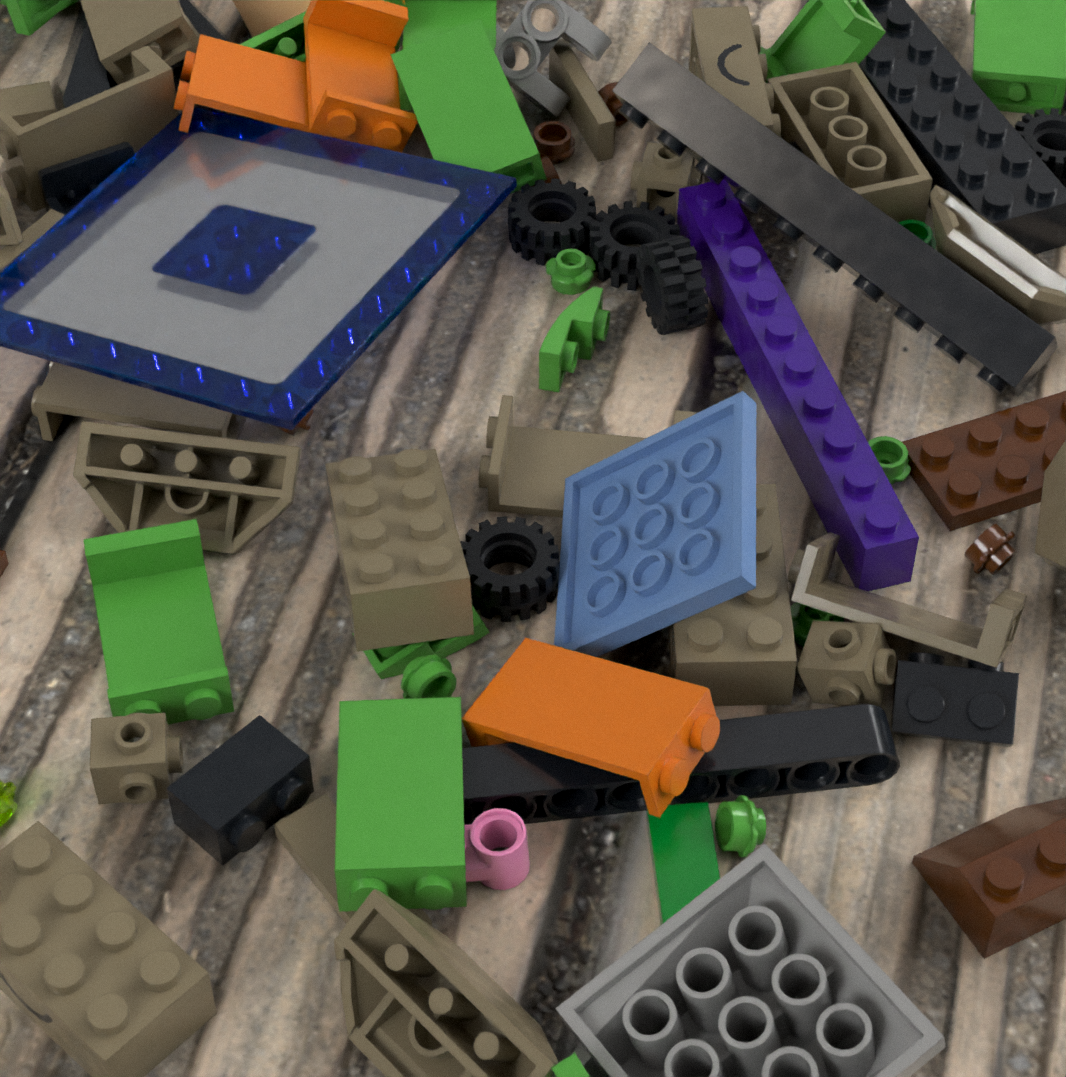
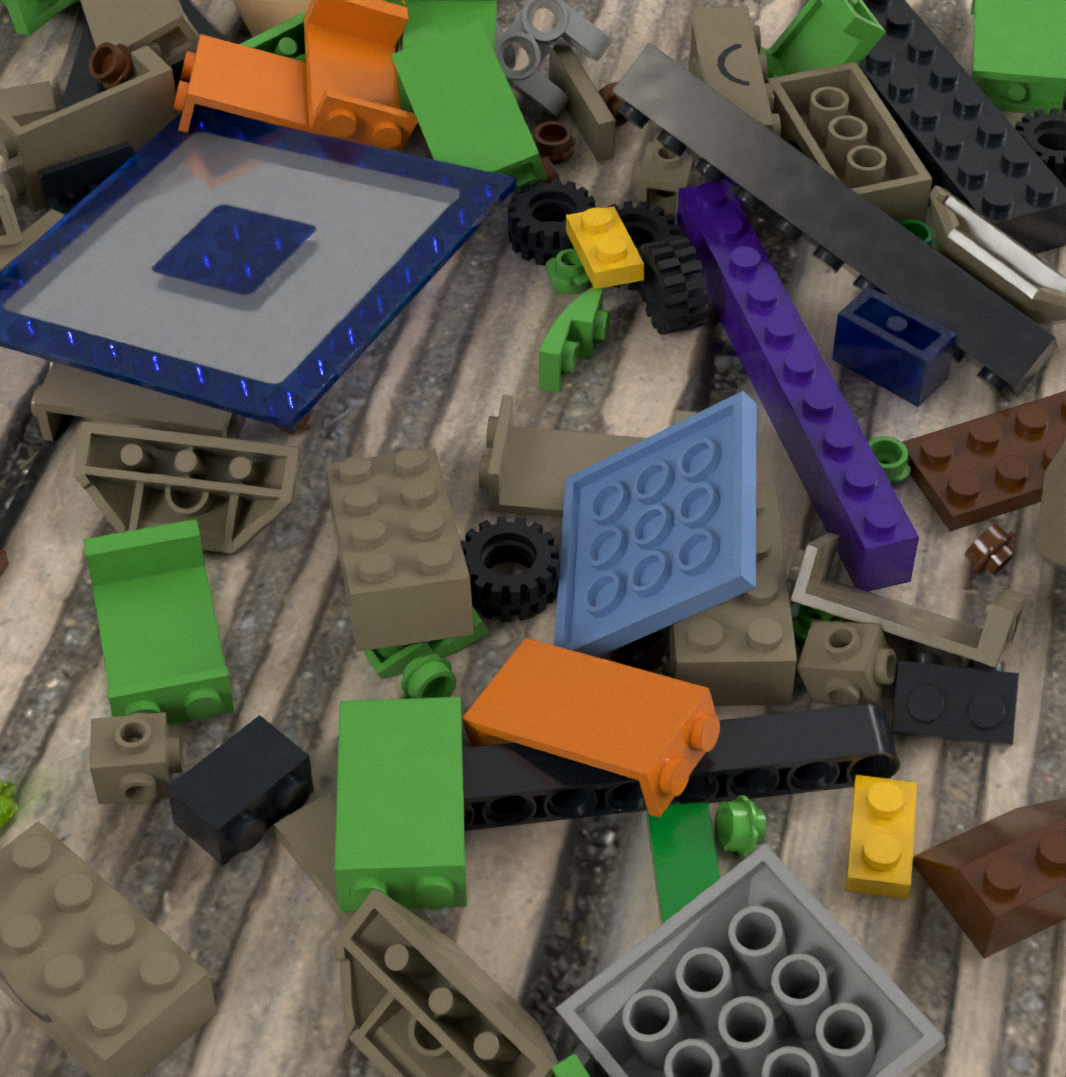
(111, 64): none -> reddish brown plate
(497, 868): bright pink piece -> none
(604, 247): none -> yellow plate
(881, 837): none -> yellow plate
(893, 346): none -> clear blue brick

